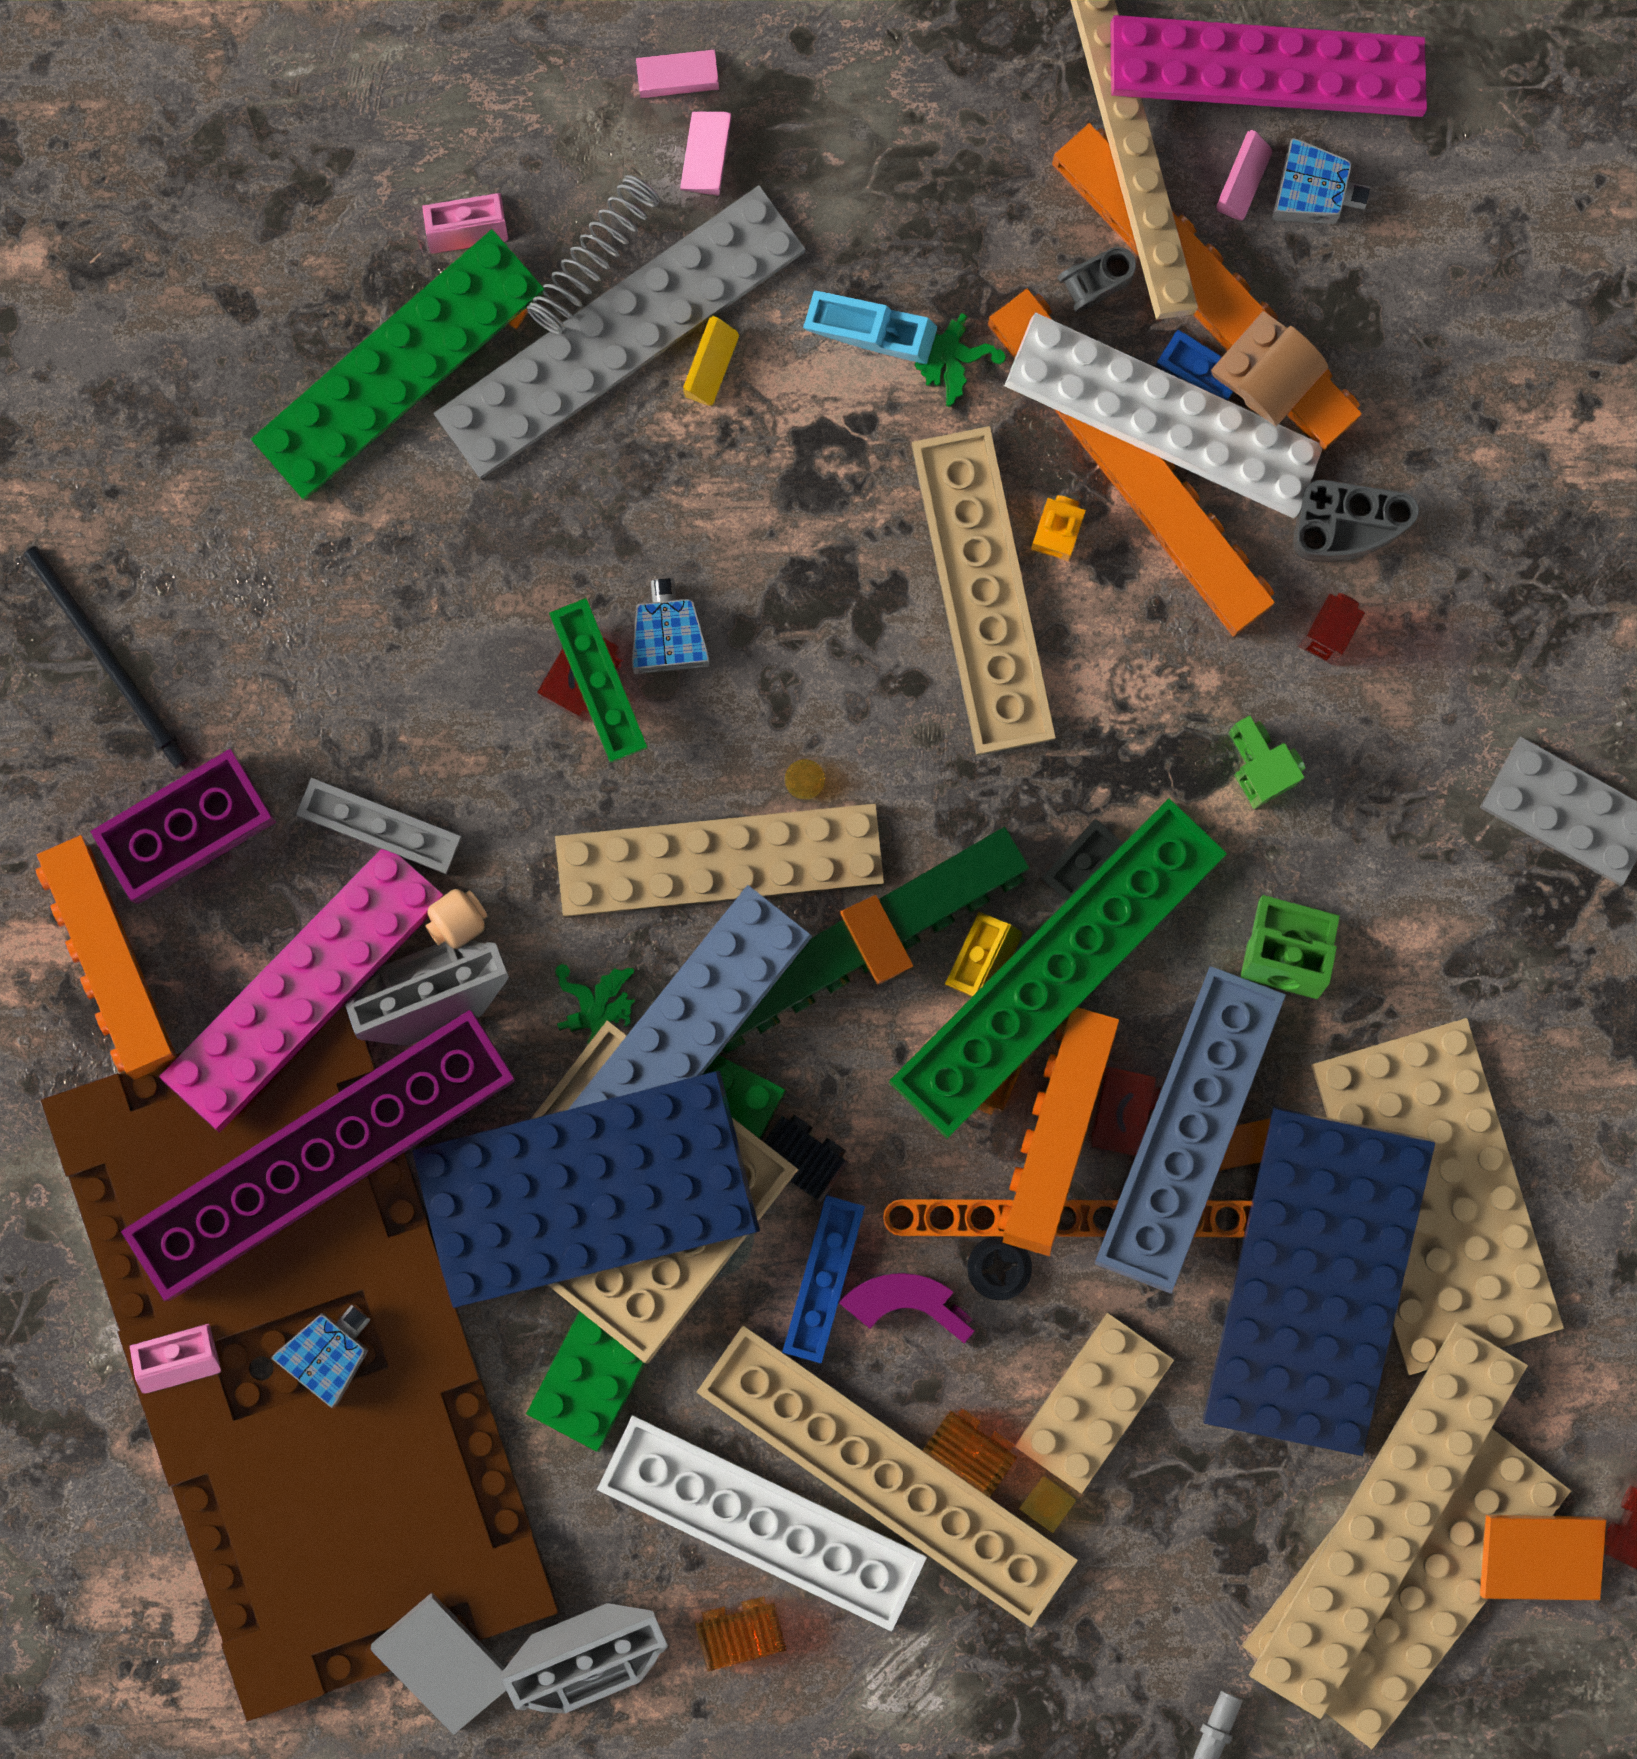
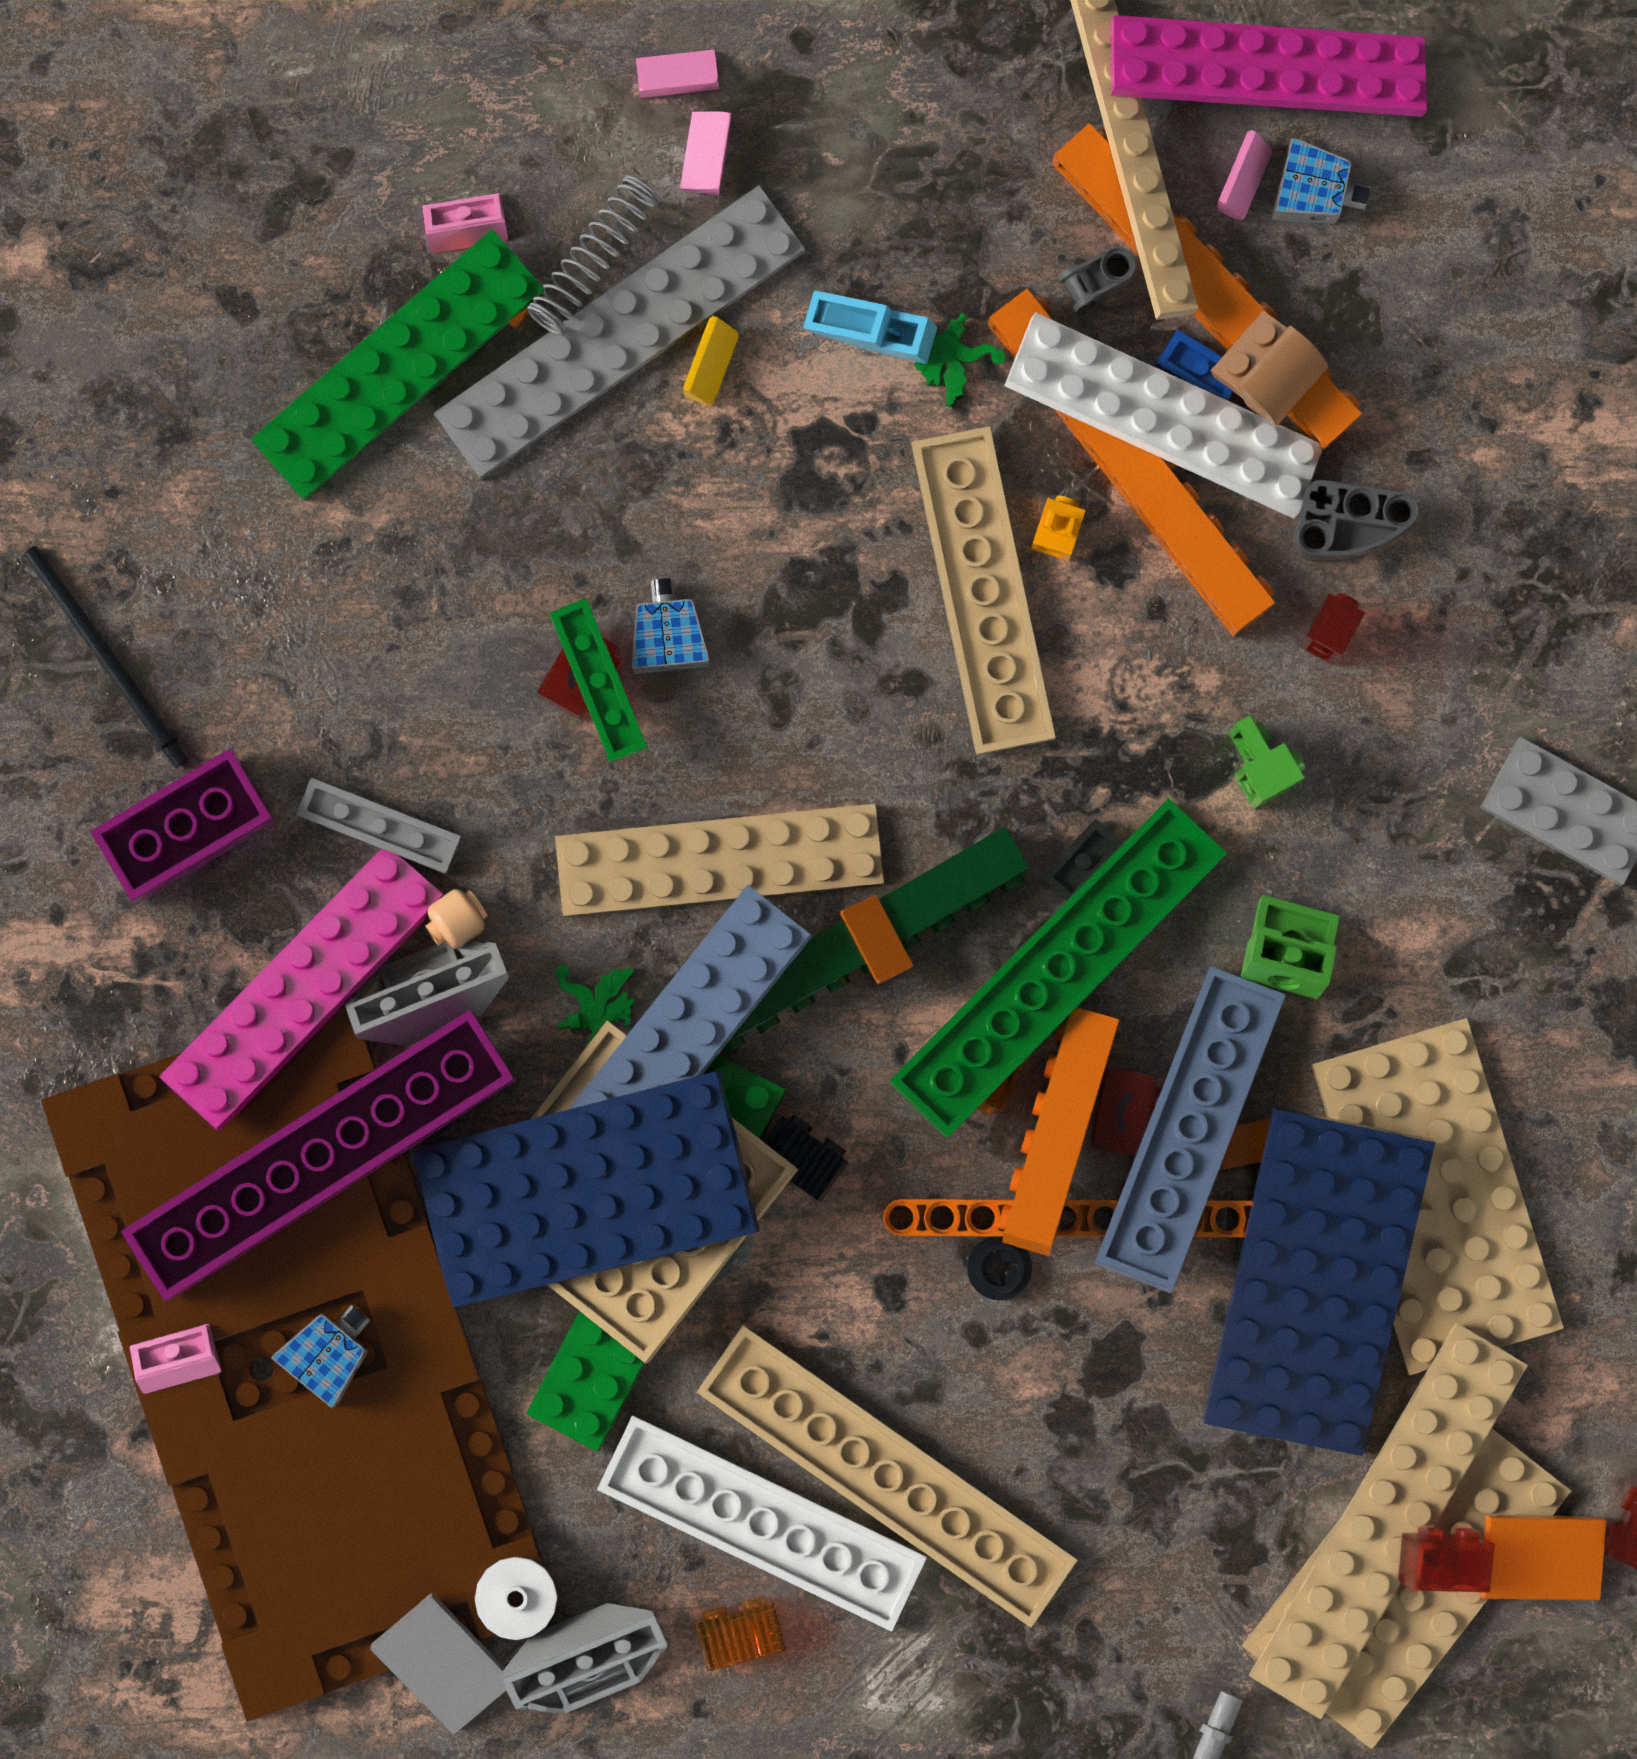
(106, 958): orange brick -> none
(522, 1576): none -> white plate
(804, 779): clear yellow plate -> none
(823, 1279): blue plate -> none
(902, 1290): magenta arch -> none
(970, 1452): clear orange brick -> none
(983, 953): yellow slope -> none
(1047, 1504): clear yellow plate -> none
(1094, 1403): tan plate -> none
(1446, 1560): none -> clear red brick

